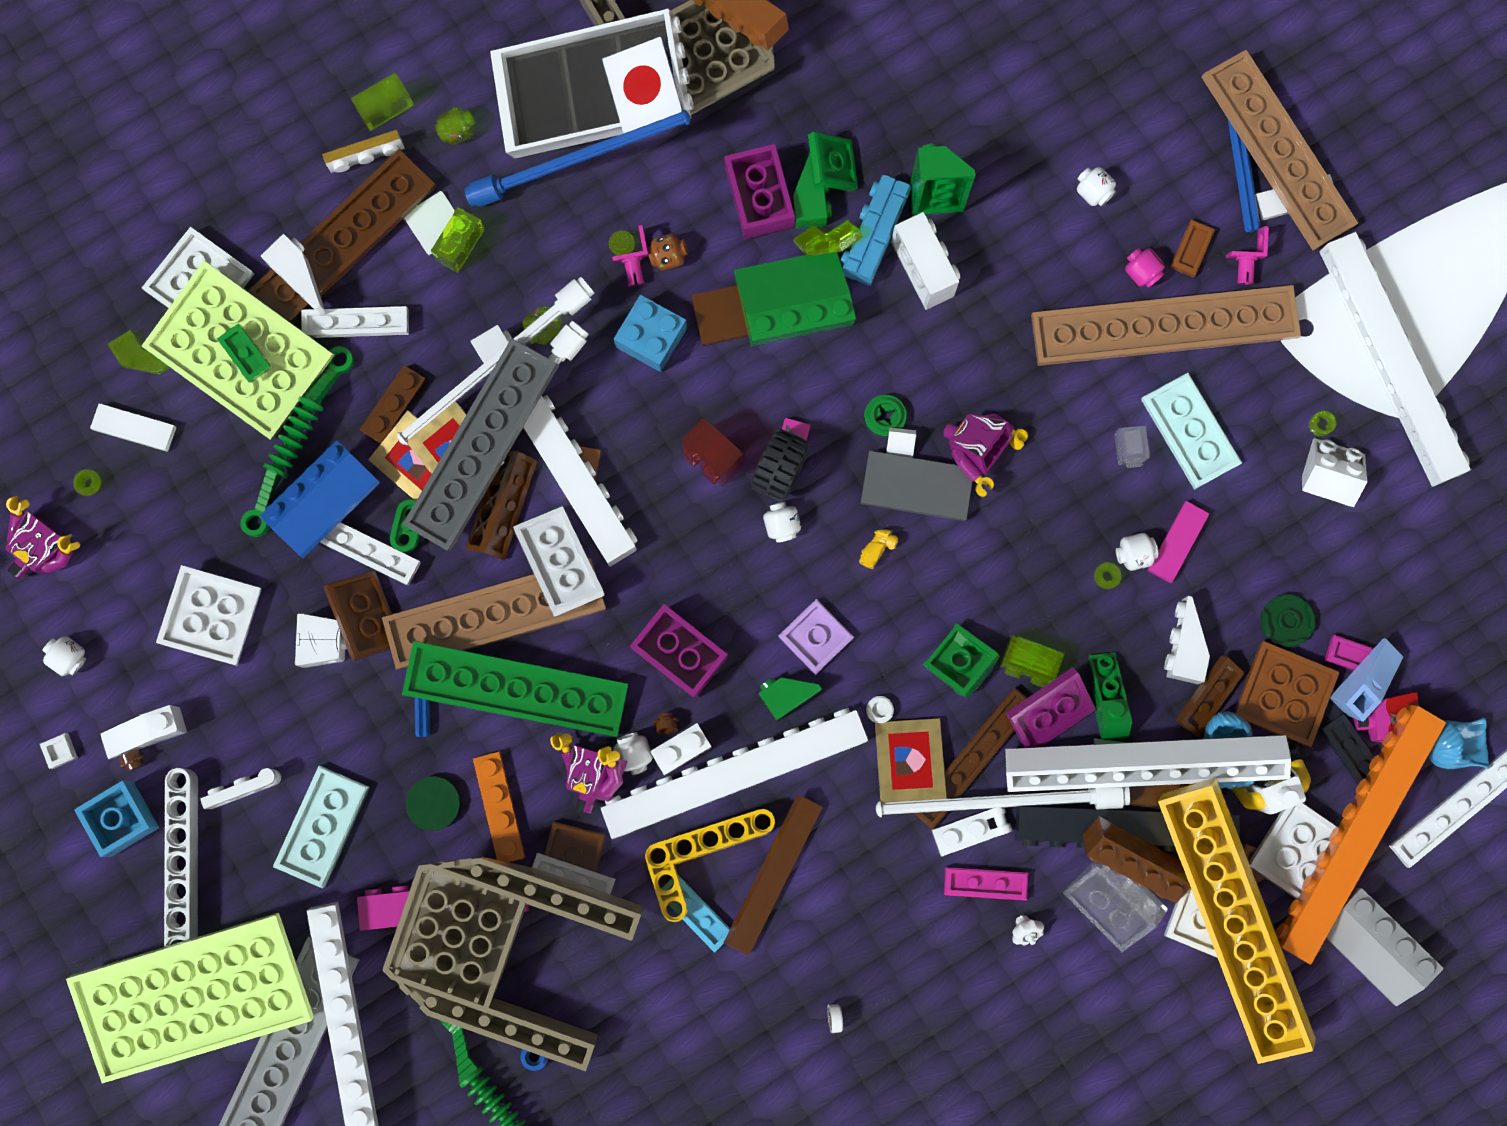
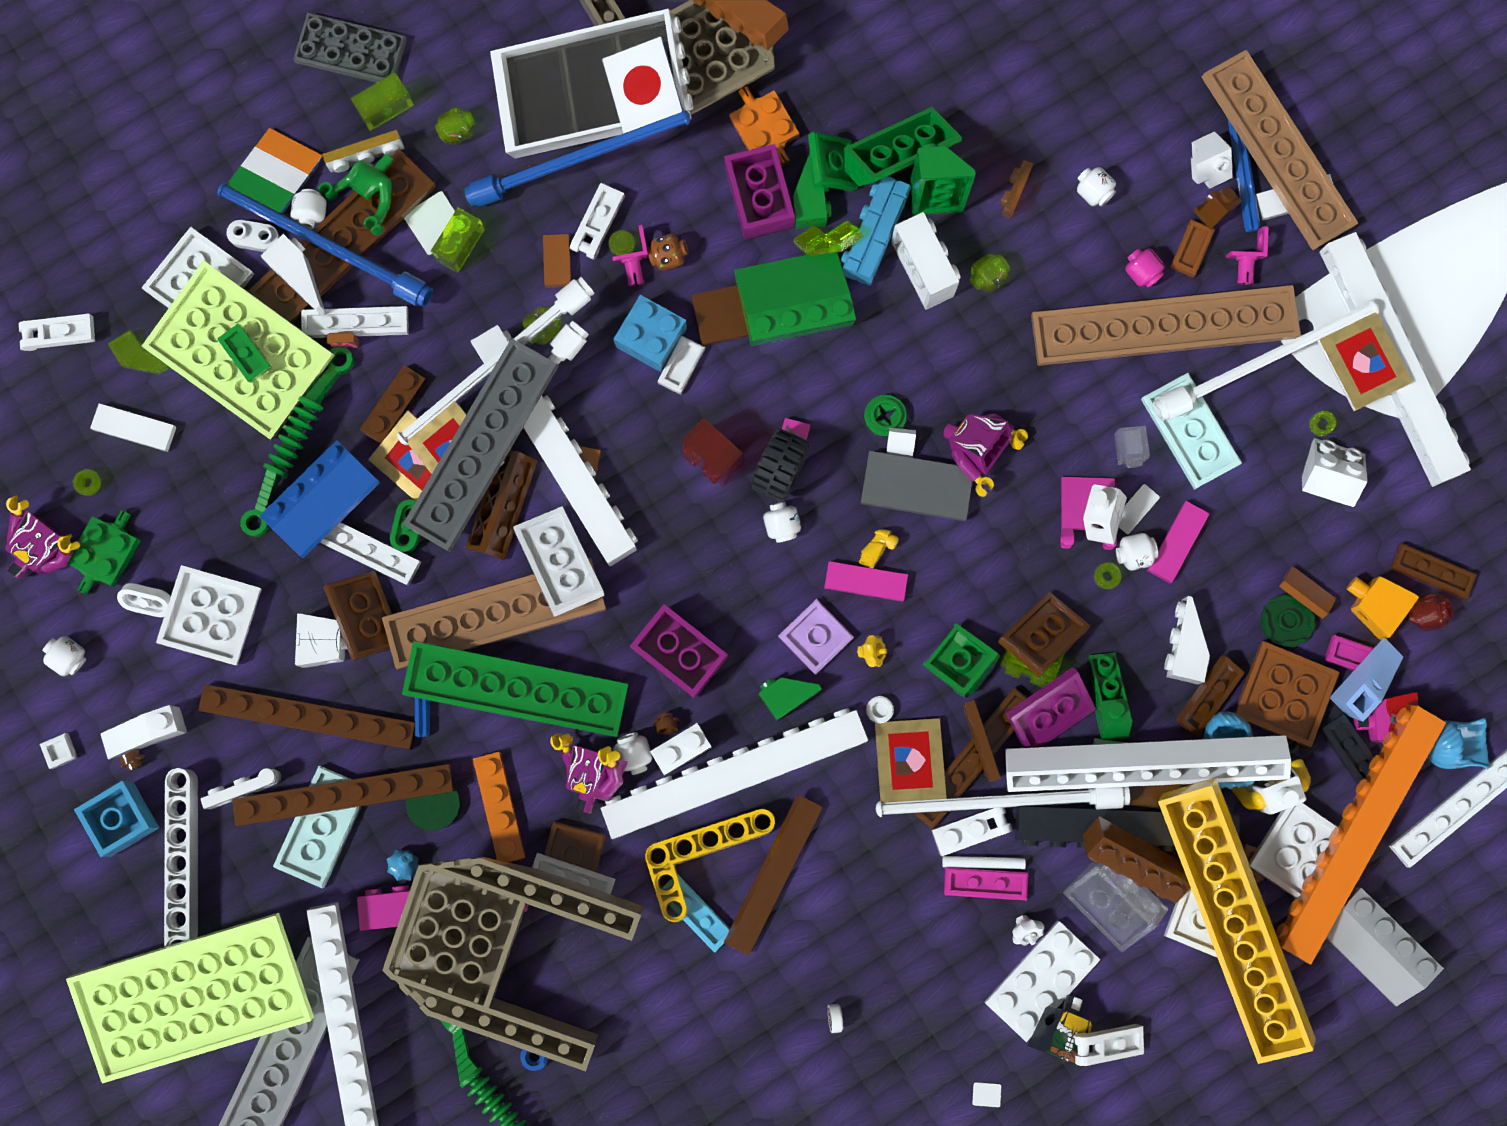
(57, 331): none -> white plate
(104, 552): none -> green plate
(144, 599): none -> white plate
(252, 235): none -> white plate
(266, 187): none -> flag
(307, 717): none -> reddish brown plate
(308, 208): none -> white head
(343, 339): none -> dark orange tile
(343, 795): none -> reddish brown plate
(349, 48): none -> dark grey tile
(366, 181): none -> green piece
(402, 865): none -> dark azure piece
(556, 260): none -> dark orange tile
(597, 220): none -> white plate
(681, 365): none -> white tile
(764, 123): none -> orange plate
(866, 581): none -> dark pink tile
(873, 651): none -> yellow piece
(896, 146): none -> green slope
(981, 741): none -> reddish brown tile
(983, 862): none -> white bar
(986, 1094): none -> white sticker
(989, 272): none -> clear neon green head
(1019, 179): none -> clear orange plate
(1042, 980): none -> white plate
(1044, 634): none -> reddish brown tile
(1057, 1030): none -> torso
(1074, 499): none -> dark pink flag
(1104, 509): none -> white torso
(1109, 1044): none -> white plate
(1137, 508): none -> white sticker
(1211, 160): none -> white brick
(1217, 206): none -> reddish brown brick
(1307, 592): none -> dark orange tile
(1353, 346): none -> flag
(1381, 604): none -> light orange torso
(1431, 612): none -> clear red head
(1433, 571): none -> reddish brown tile

